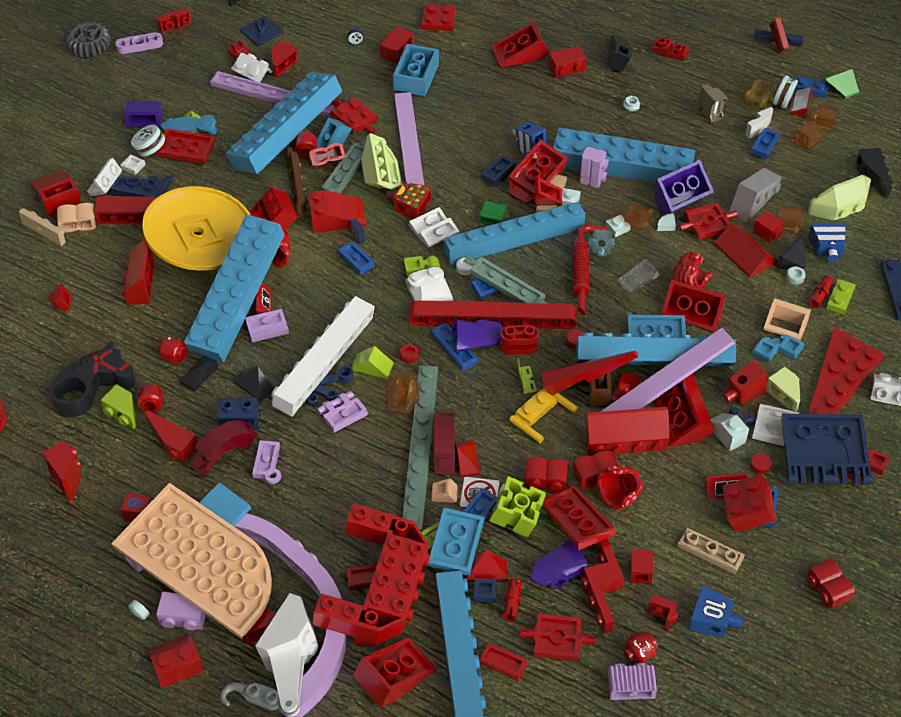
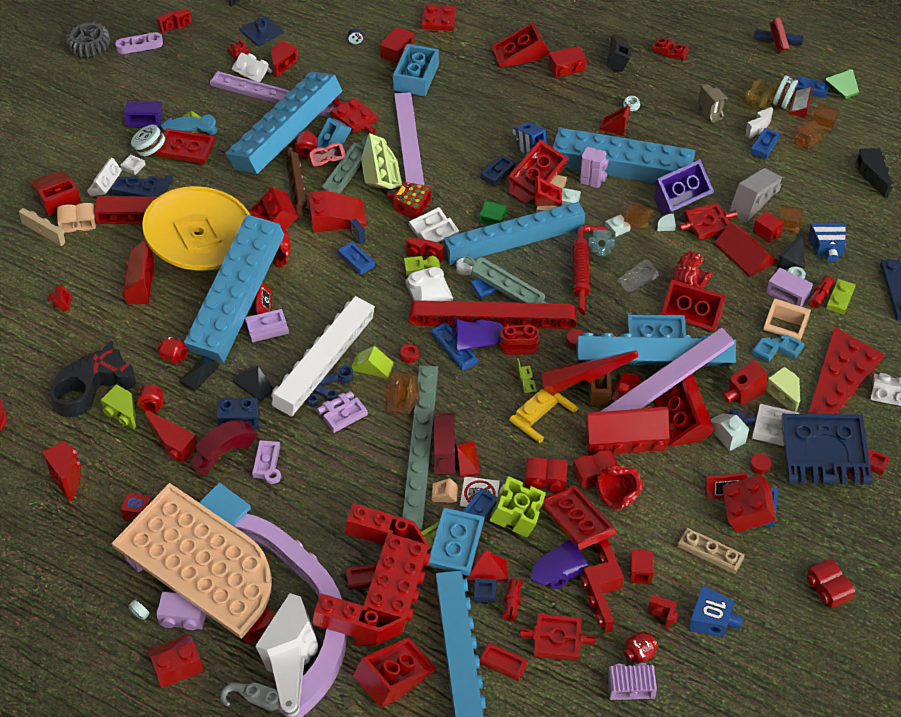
(422, 247): none -> red slope
(616, 121): none -> red slope
(789, 287): none -> lavender brick
(841, 199): yellowish green wedge -> none

